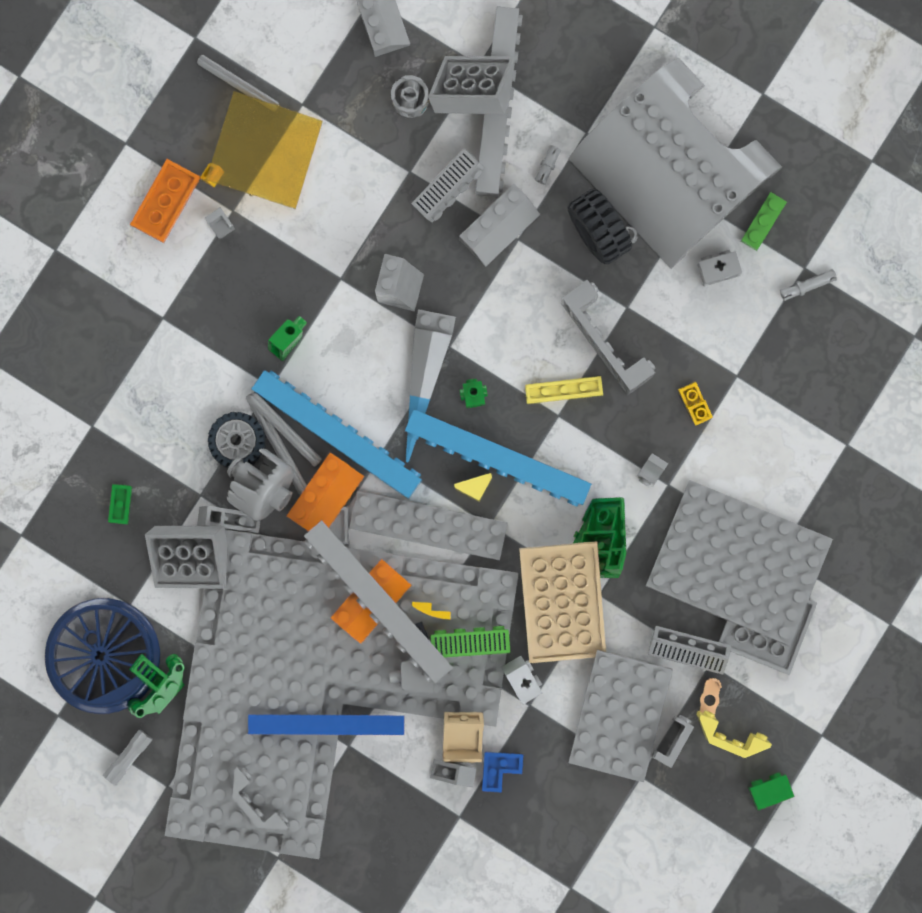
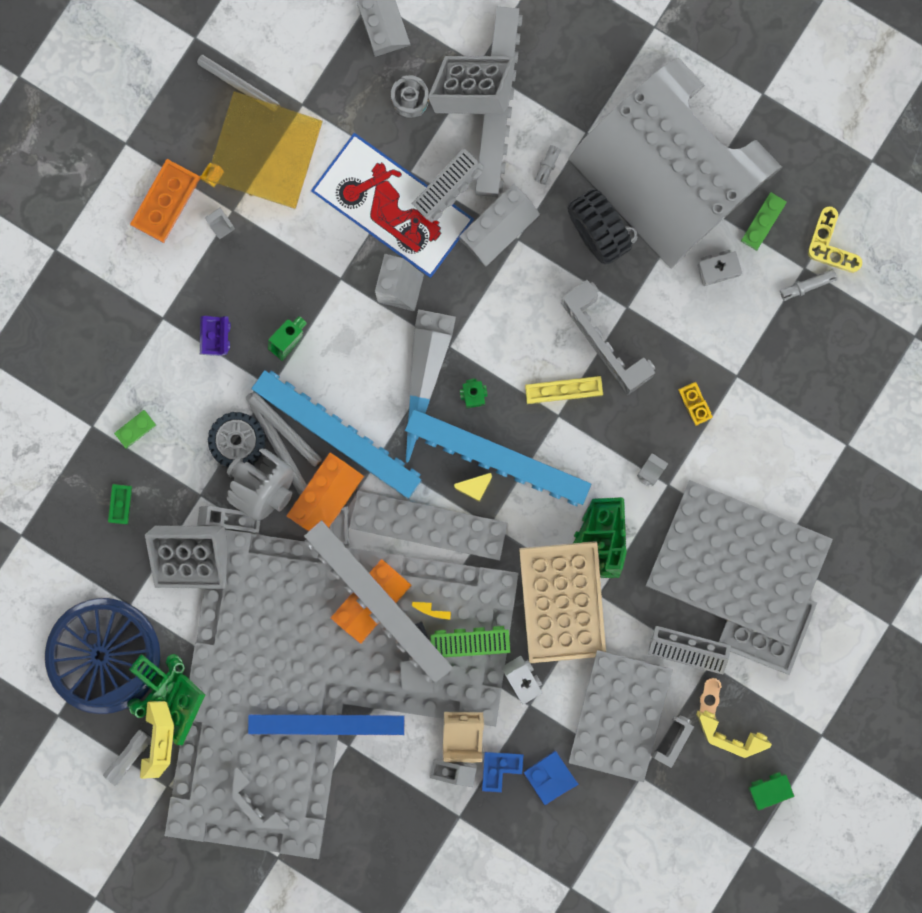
(135, 429): none -> bright green plate
(161, 742): none -> light yellow slope
(183, 707): none -> green plate
(214, 335): none -> dark purple bracket
(379, 198): none -> sticker
(550, 778): none -> blue plate
(823, 244): none -> light yellow beam

